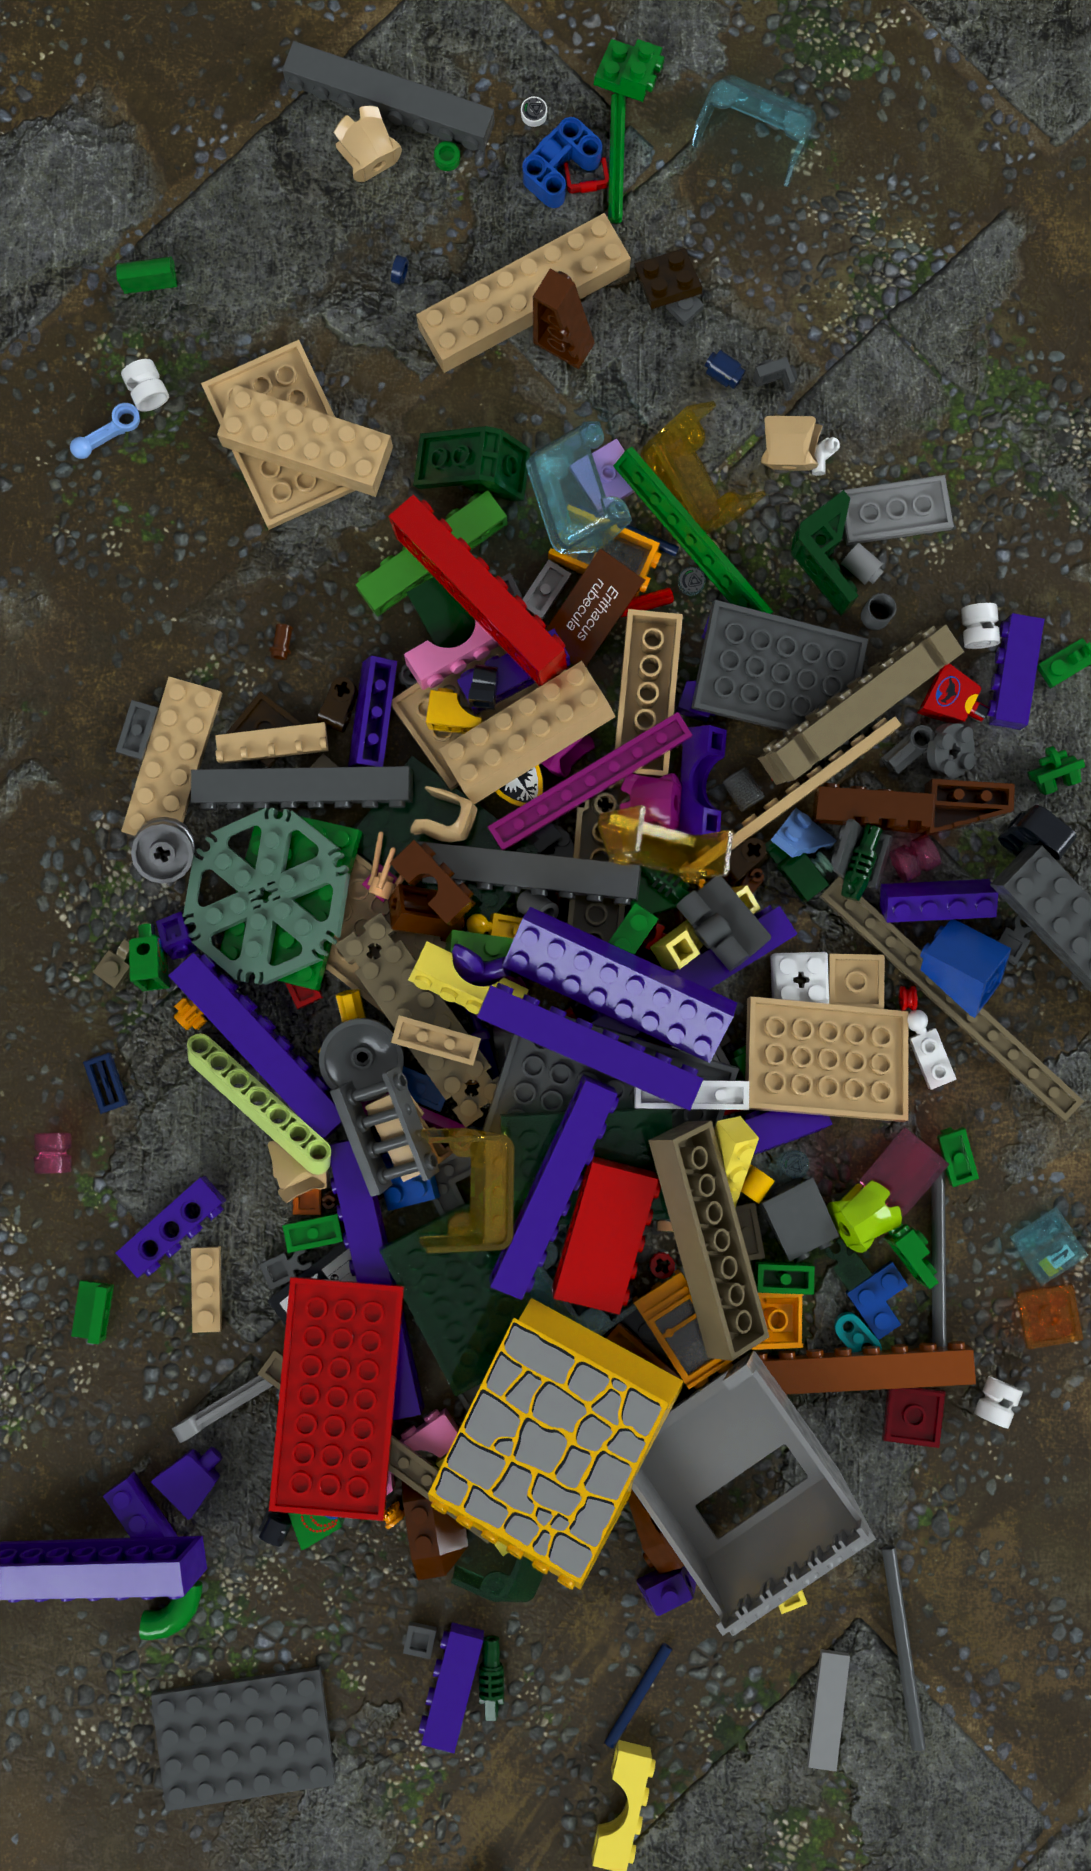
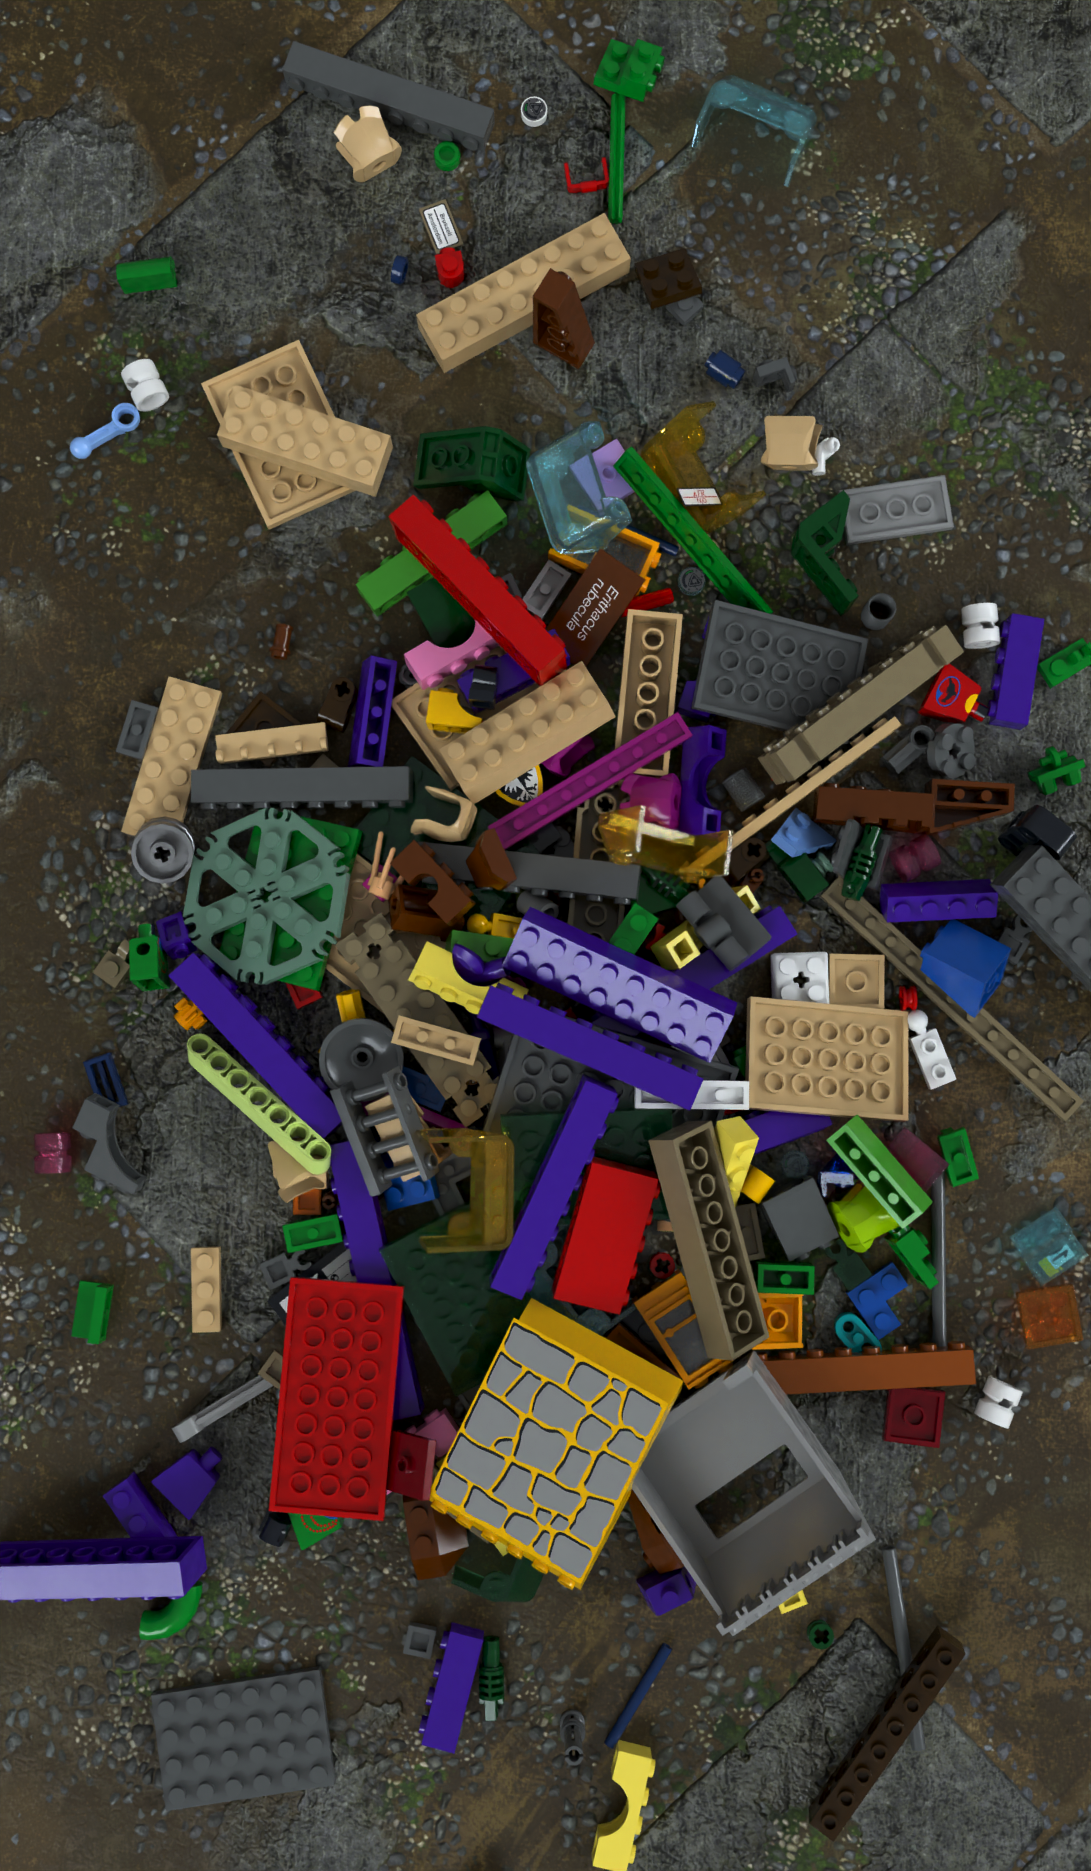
(106, 1161): none -> dark grey arch
(135, 1251): dark purple brick -> none
(394, 1515): light orange bush -> none
(411, 1465): none -> dark red plate
(440, 226): none -> sticker
(450, 267): none -> red plate
(490, 863): none -> reddish brown slope
(555, 151): blue beam -> none
(567, 1733): none -> dark grey pin
(699, 496): none -> white sticker
(821, 1625): none -> dark green bush
(828, 1710): light grey tile -> none
(835, 1174): none -> clear blue bracket
(863, 564): light grey brick -> none
(880, 1171): none -> bright green brick
(885, 1733): none -> dark brown brick

